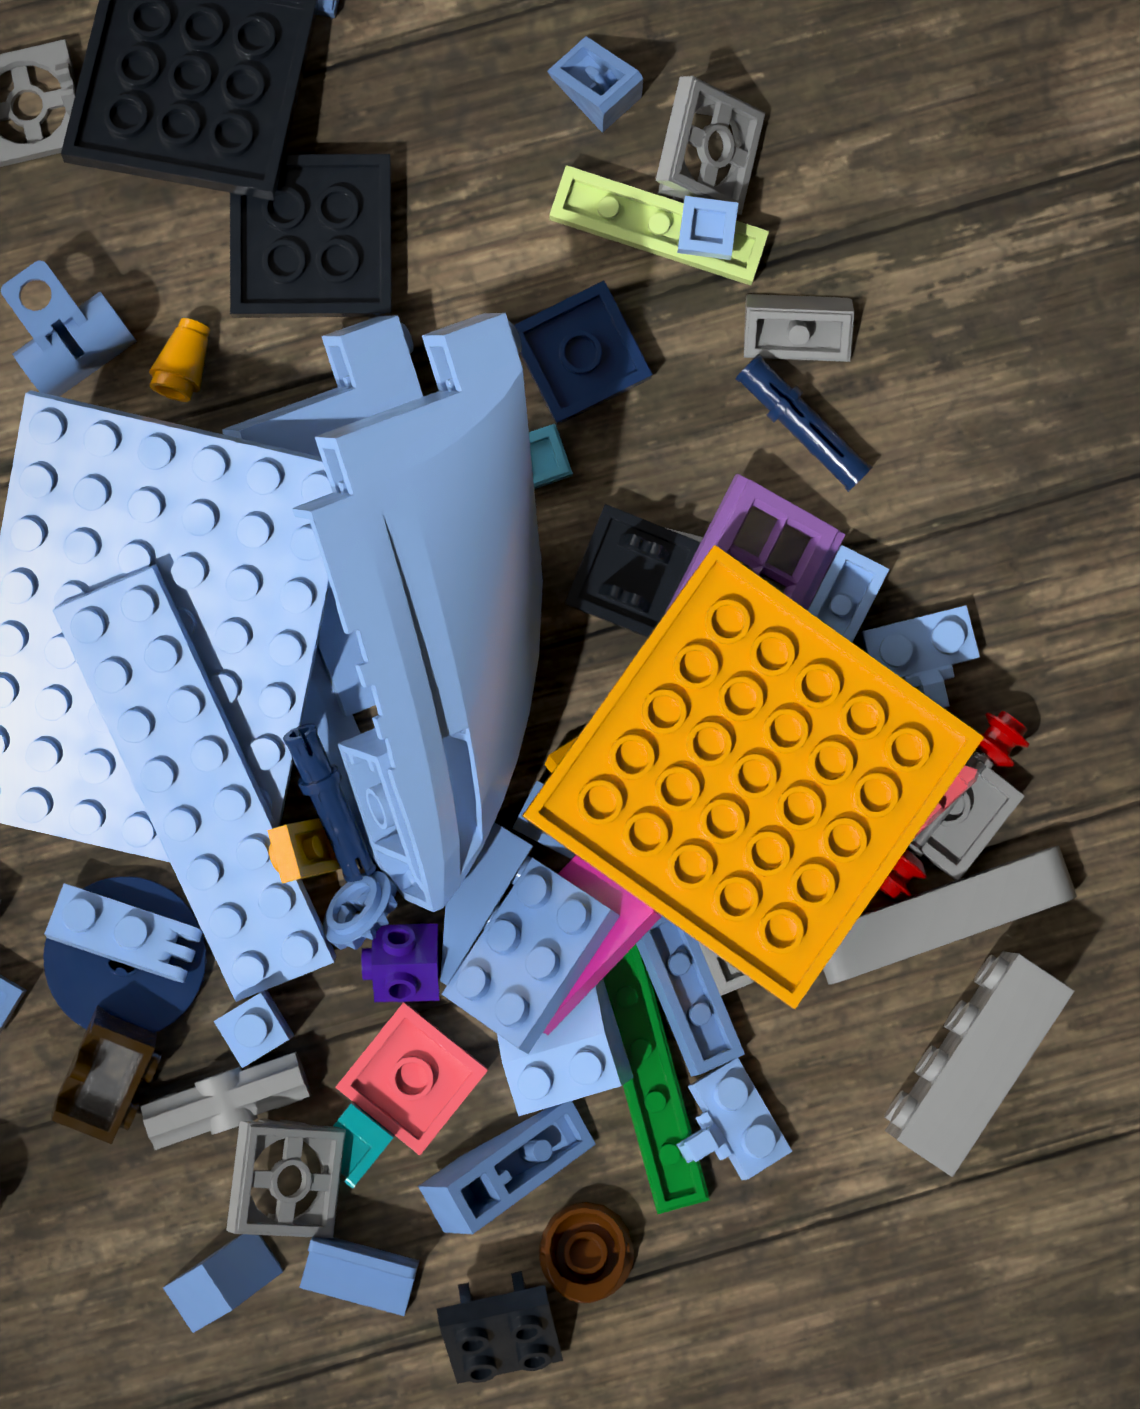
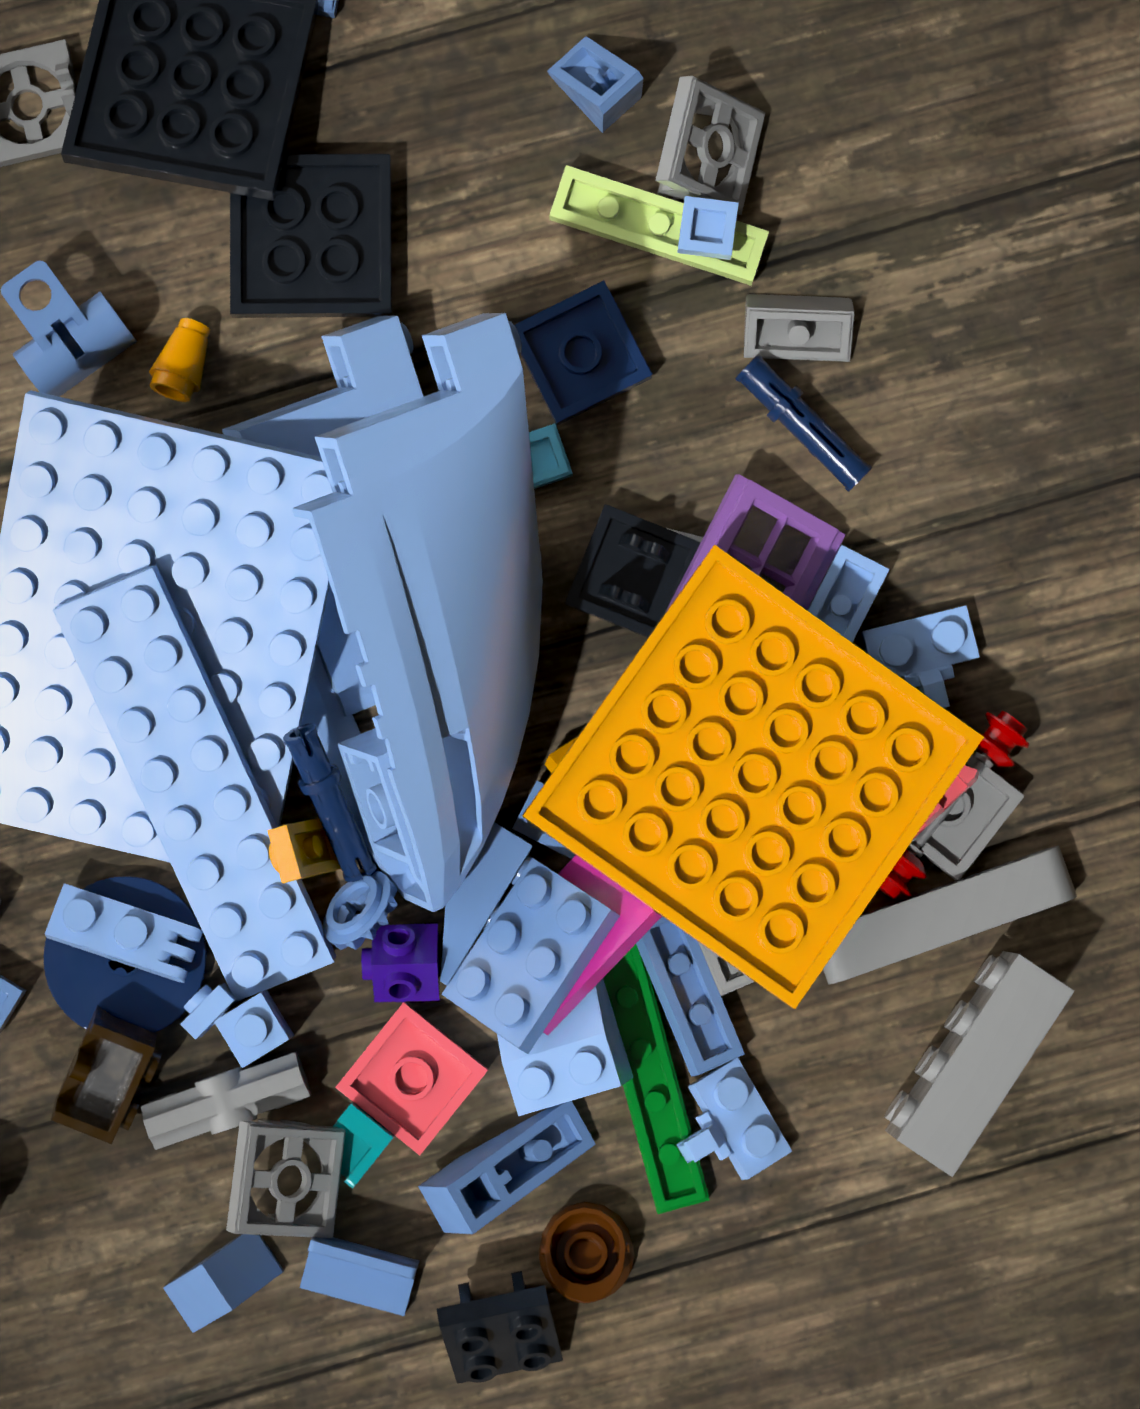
(207, 1007): none -> light blue plate

